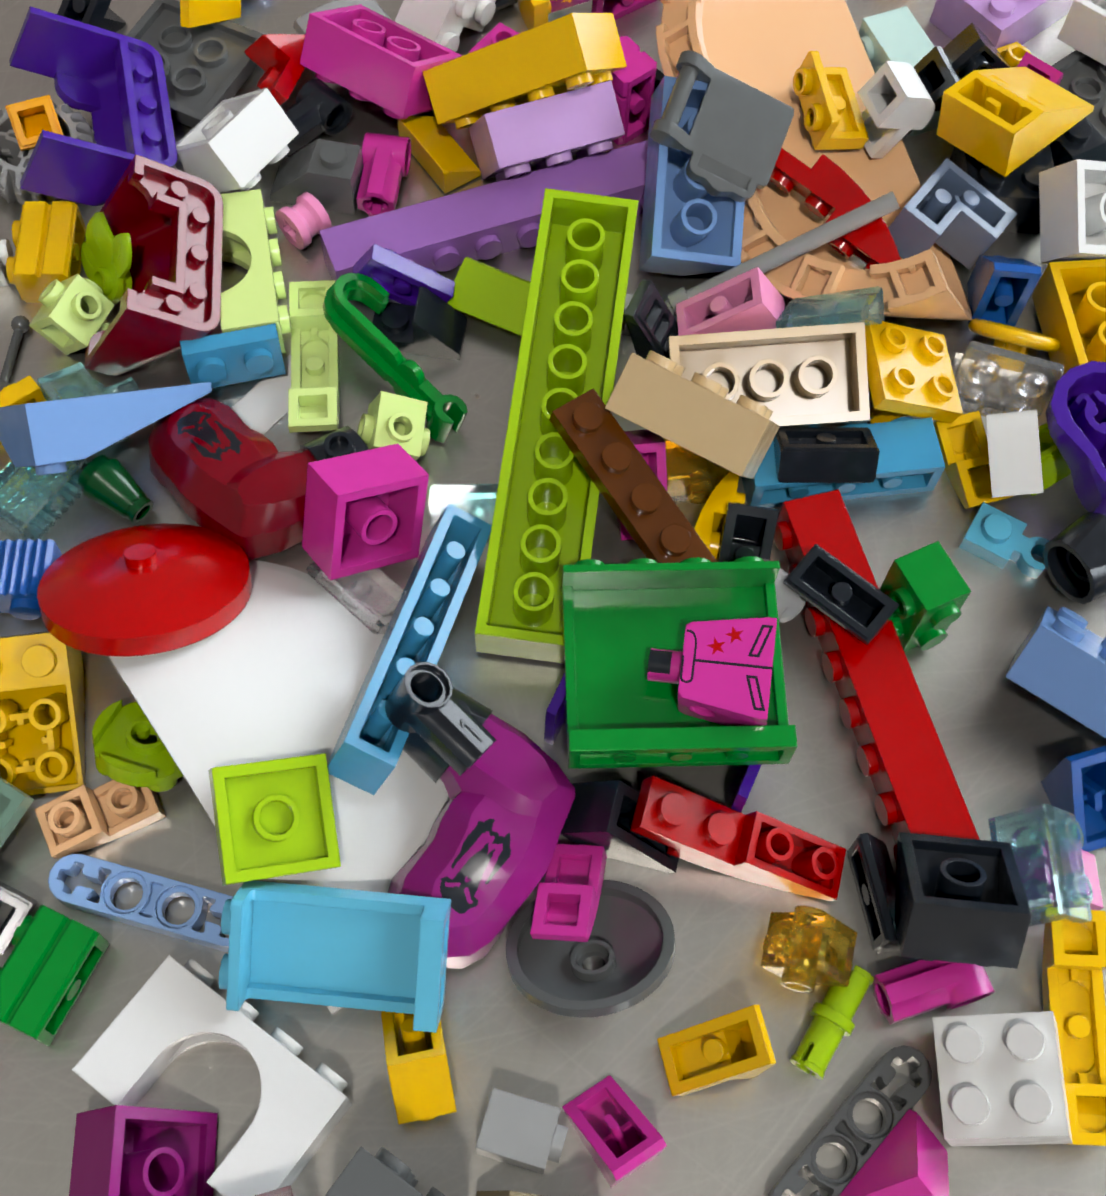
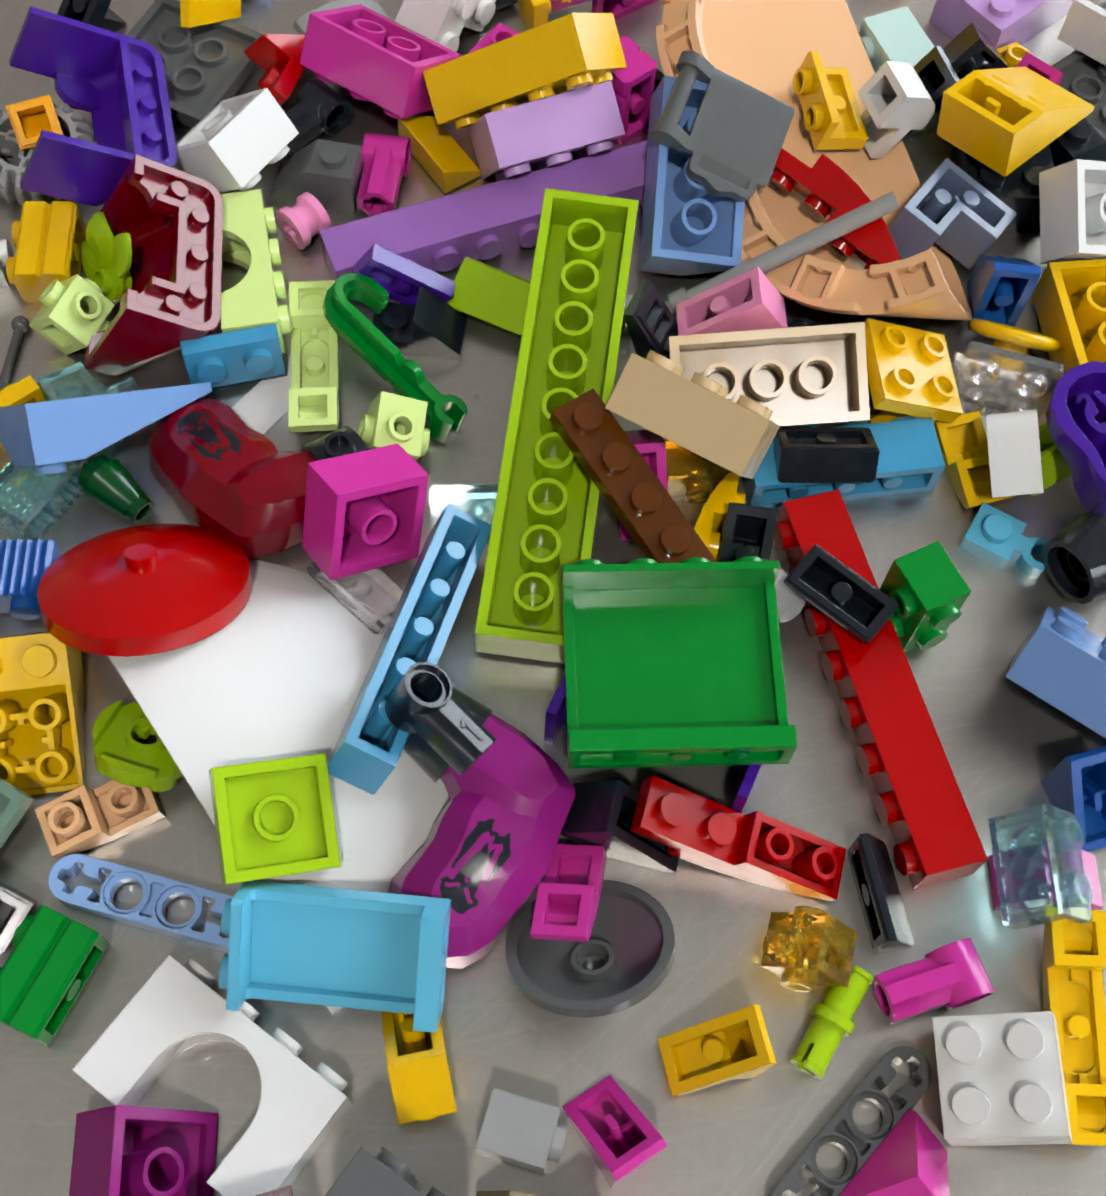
(721, 670): dark pink torso -> none
(835, 308): clear light blue slope -> none
(959, 901): black slope -> none

